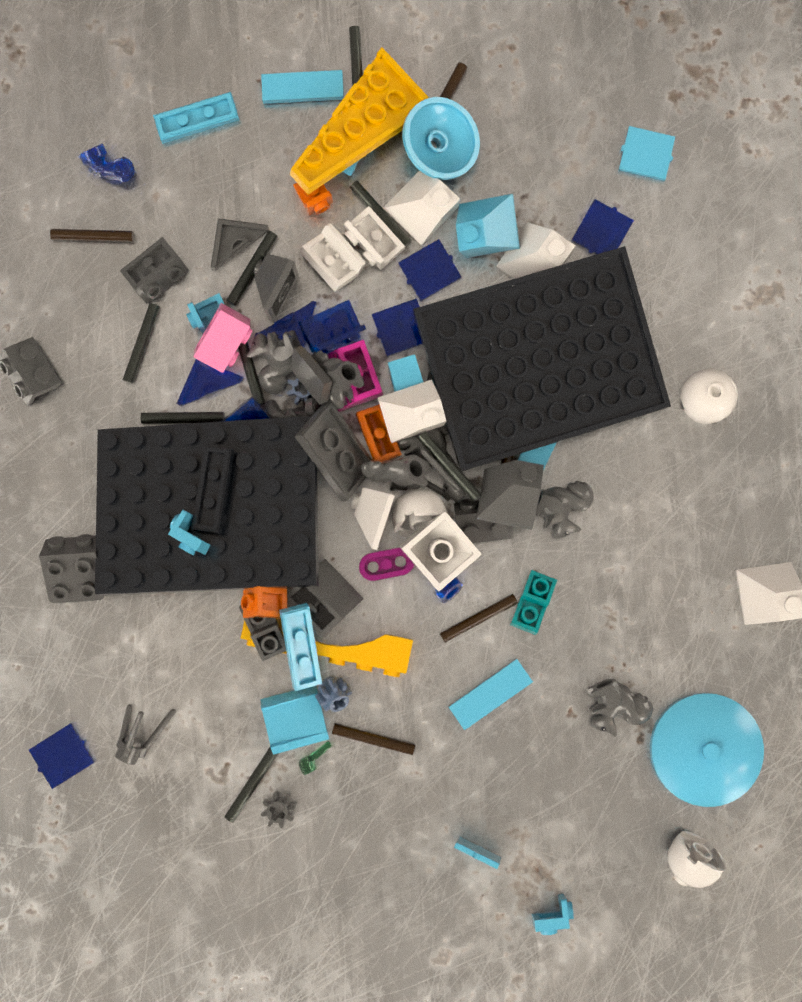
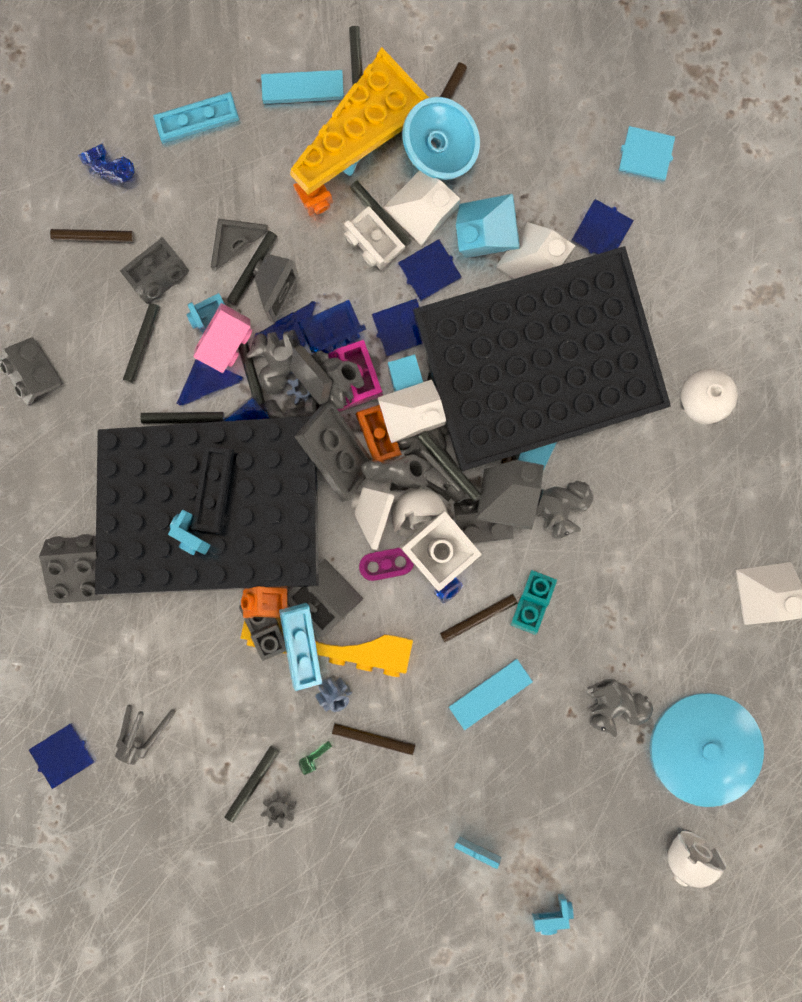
(294, 719): medium azure slope -> none
(333, 257): white bracket -> none

